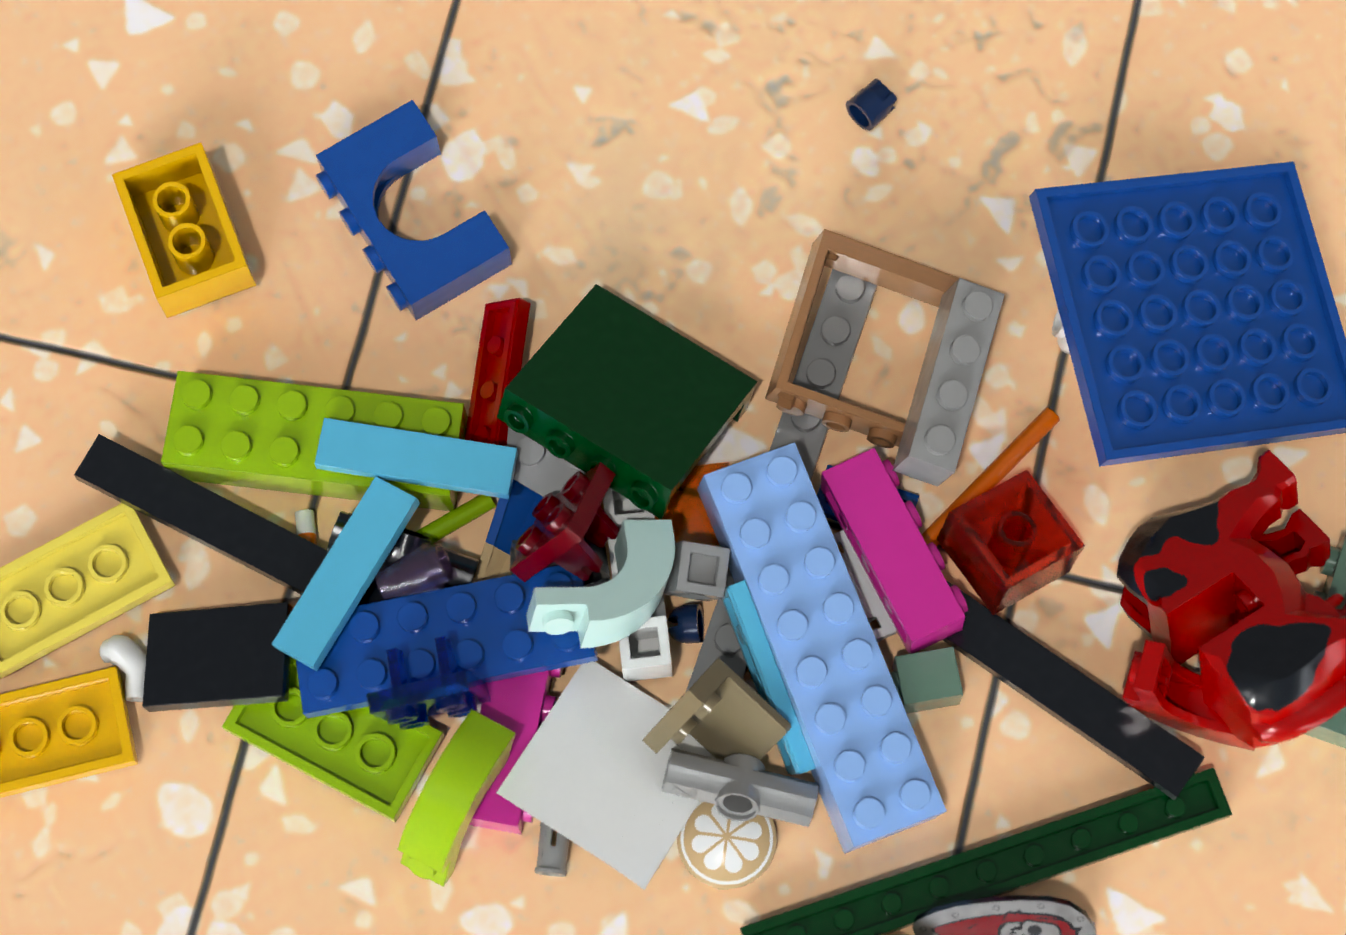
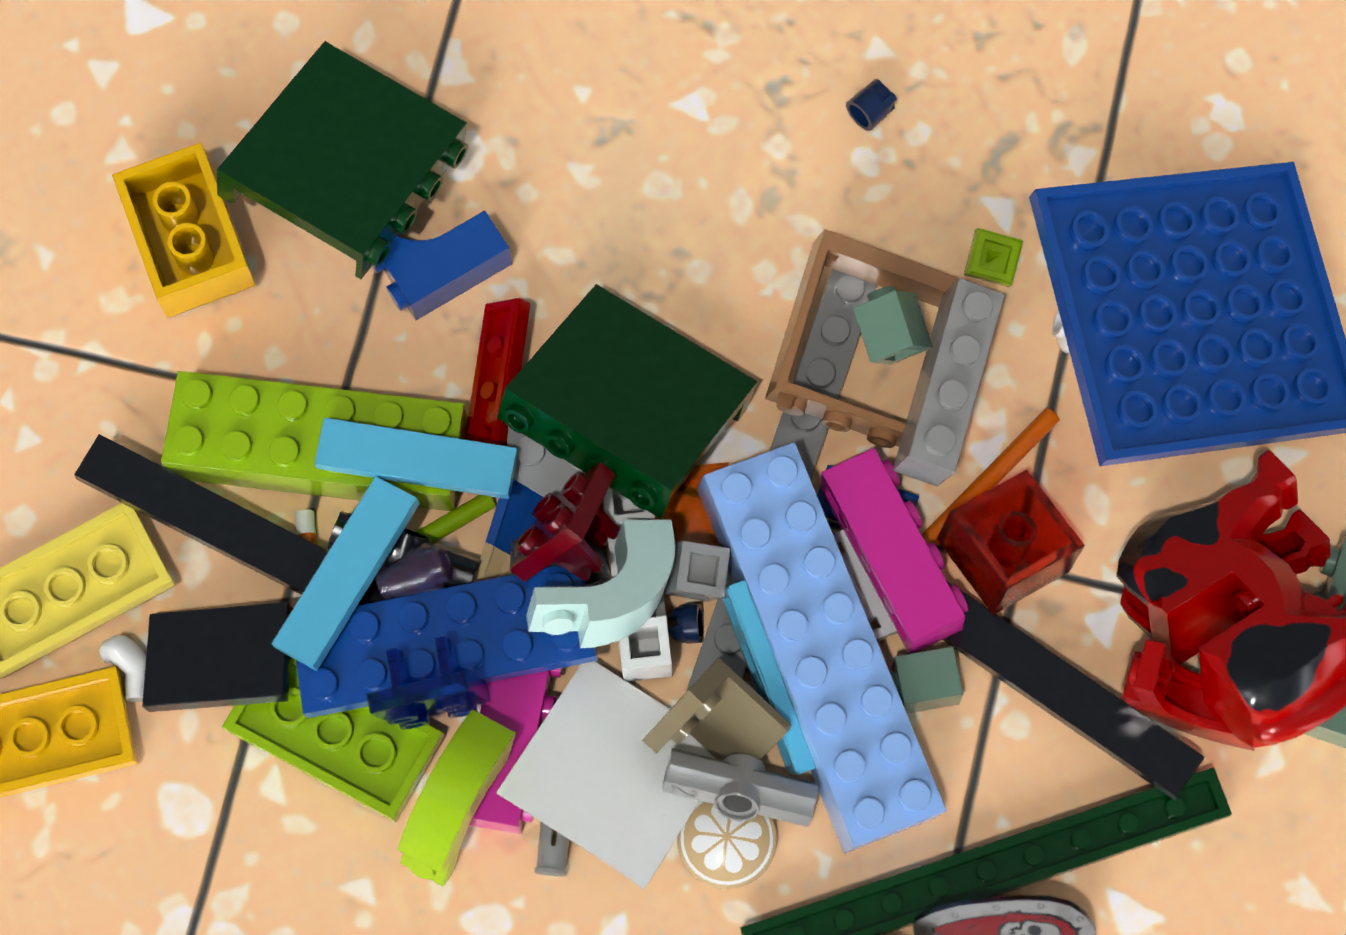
(345, 156): none -> dark green panel
(892, 325): none -> sand green brick
(993, 257): none -> lime tile

